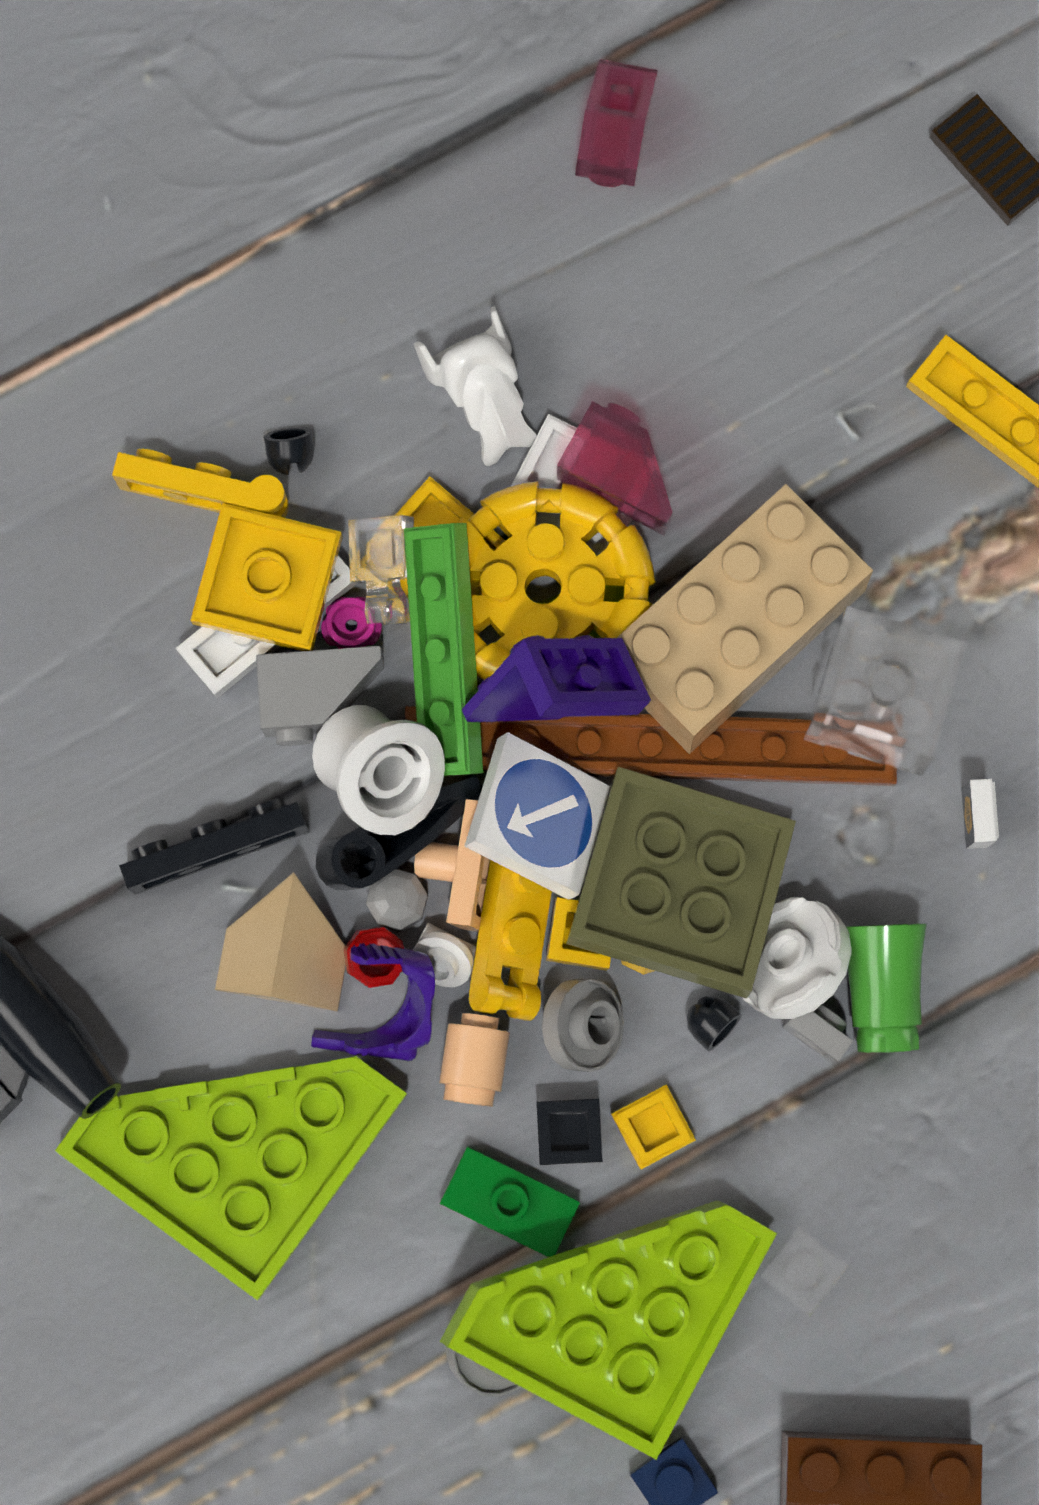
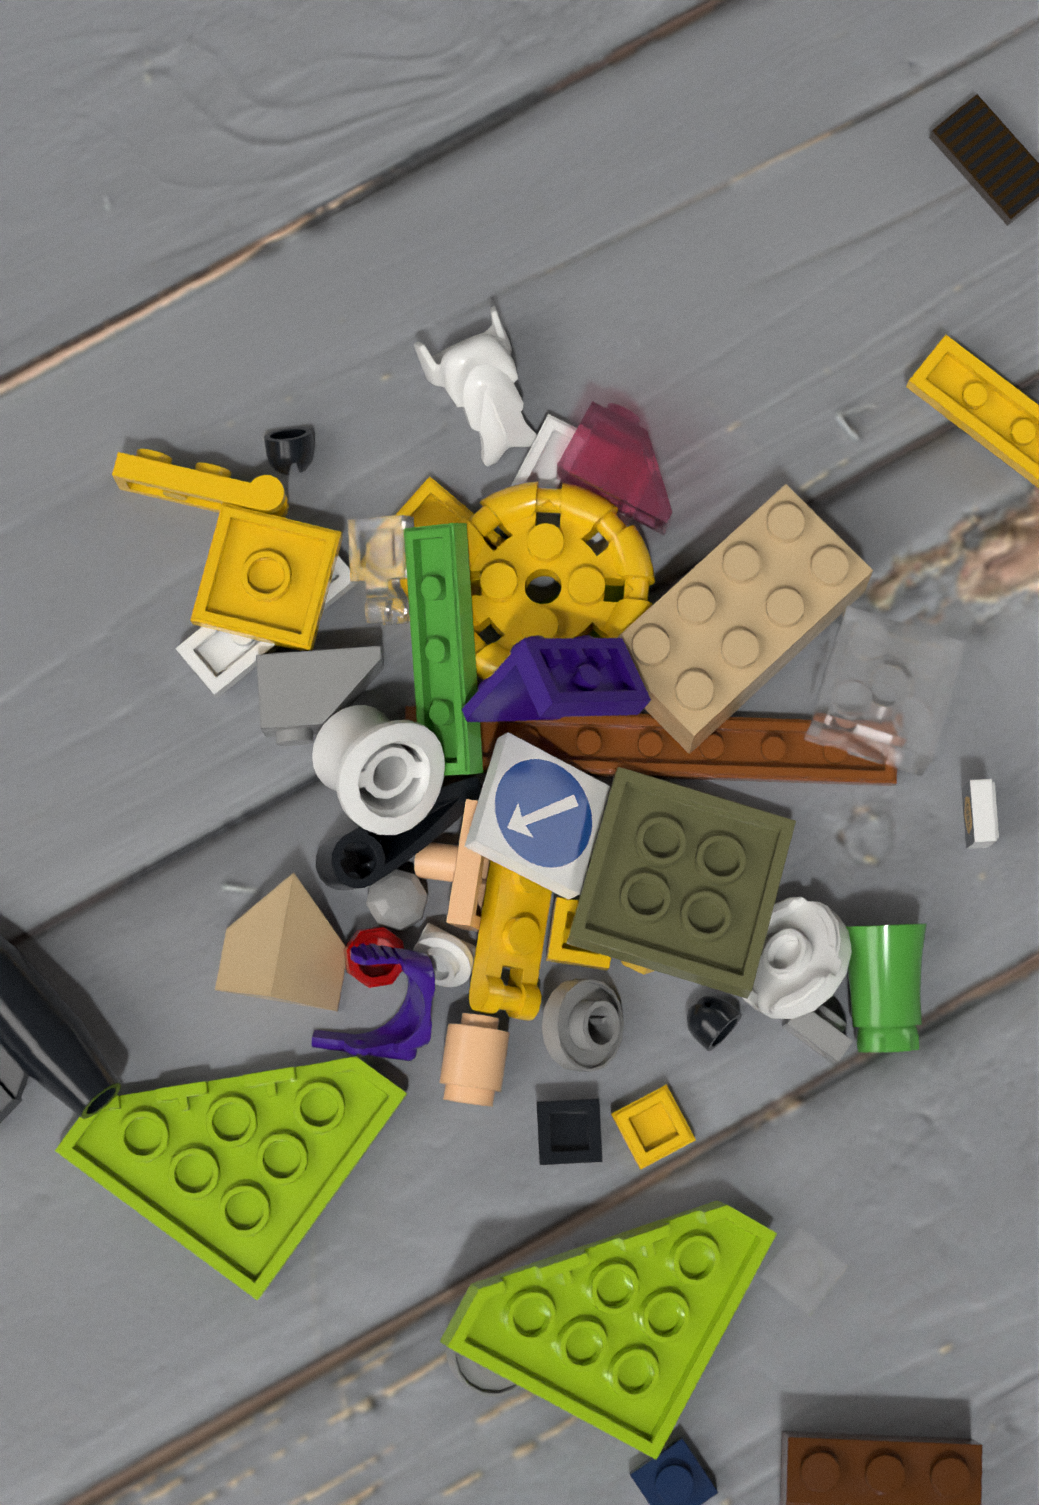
(213, 845): black plate -> none
(341, 612): dark pink plate -> none
(509, 1202): green plate -> none
(615, 123): clear pink slope -> none

